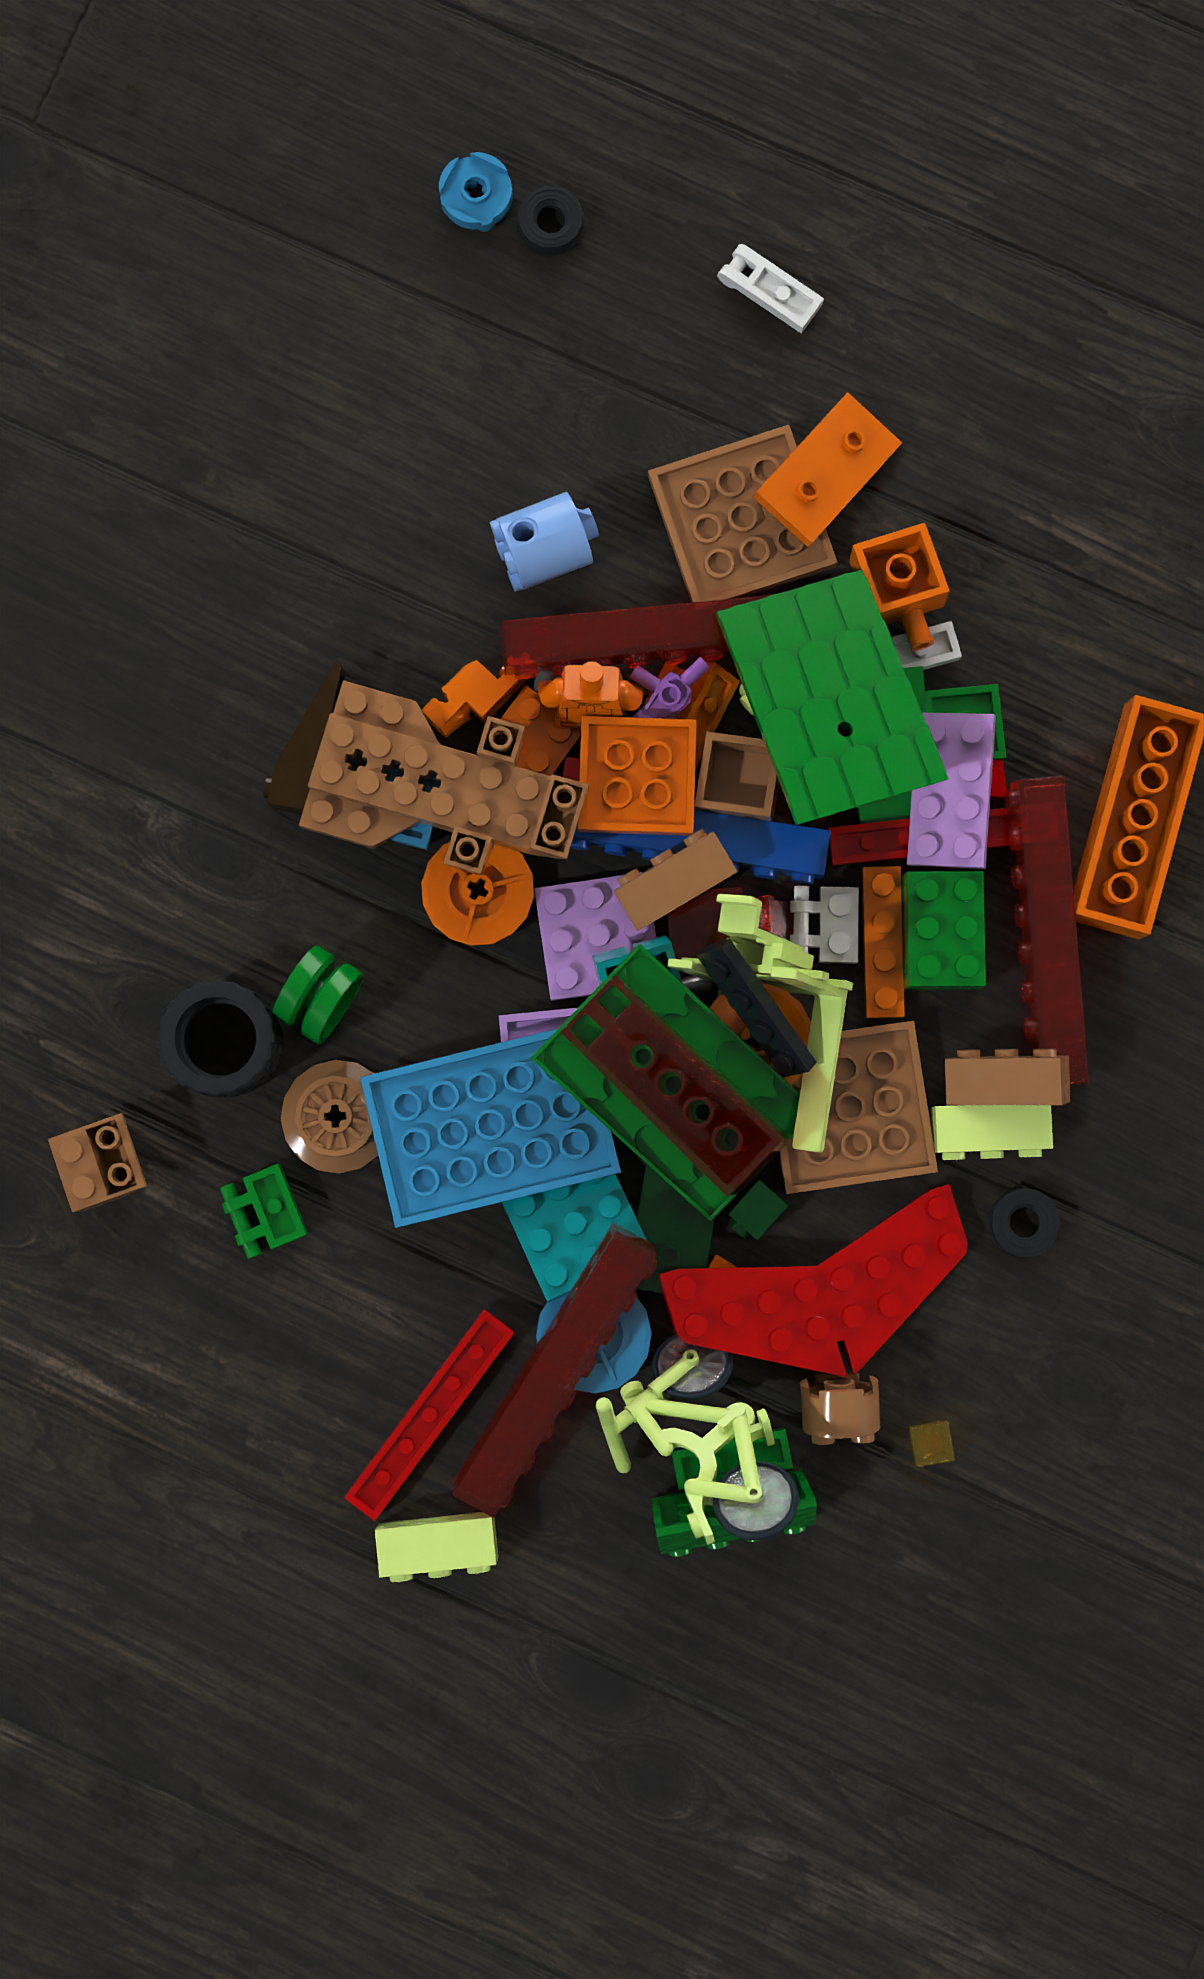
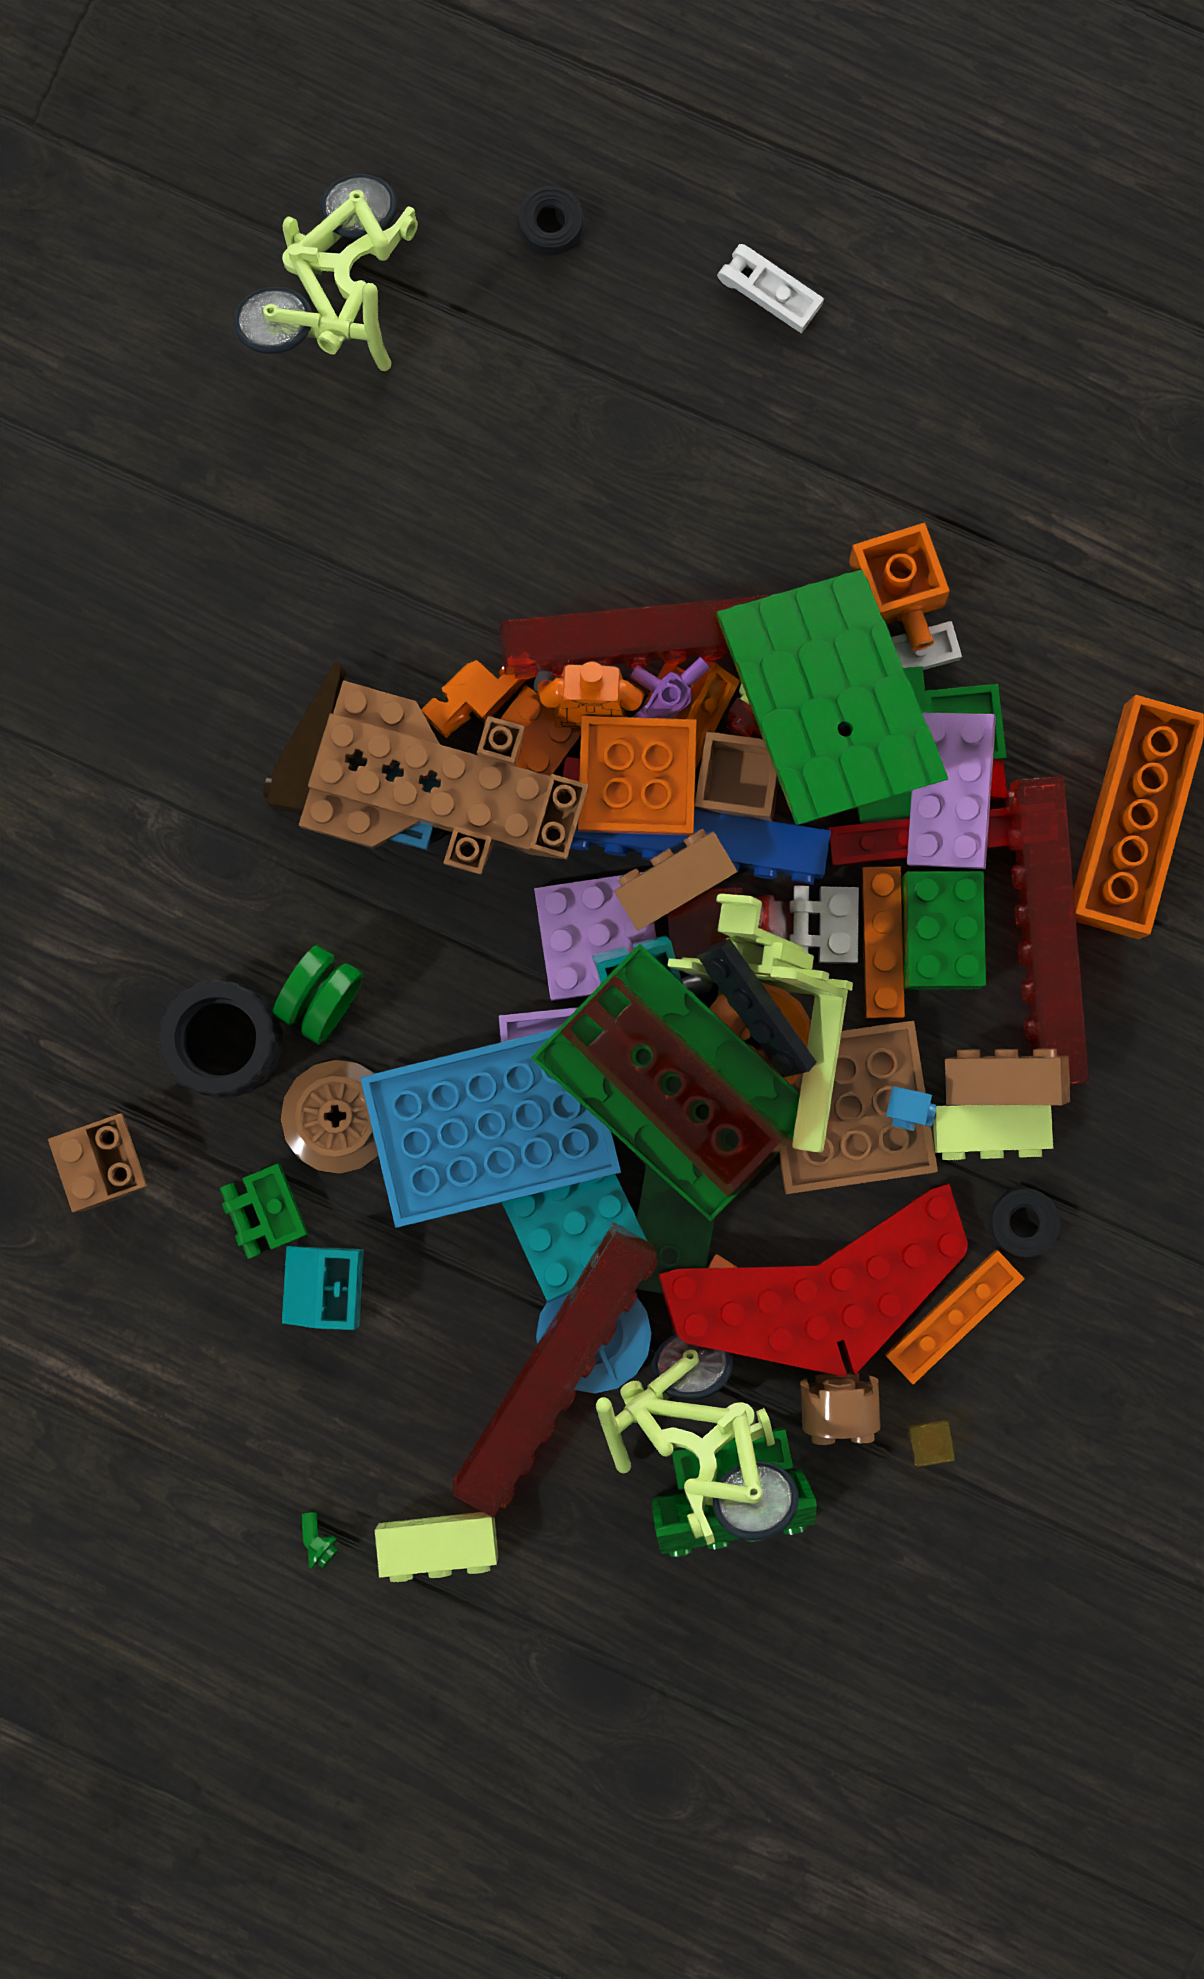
(281, 318): none -> yellowish green piece
(319, 1549): none -> green plate
(322, 1287): none -> teal slope
(429, 1414): red plate -> none
(478, 212): dark azure plate -> none
(487, 918): orange piece -> none
(544, 540): light blue cylinder -> none
(723, 534): medium nougat plate -> none
(742, 720): none -> clear red plate
(755, 1211): dark green brick -> none
(827, 469): orange plate -> none
(910, 1108): none -> dark azure plate
(954, 1316): none -> orange plate

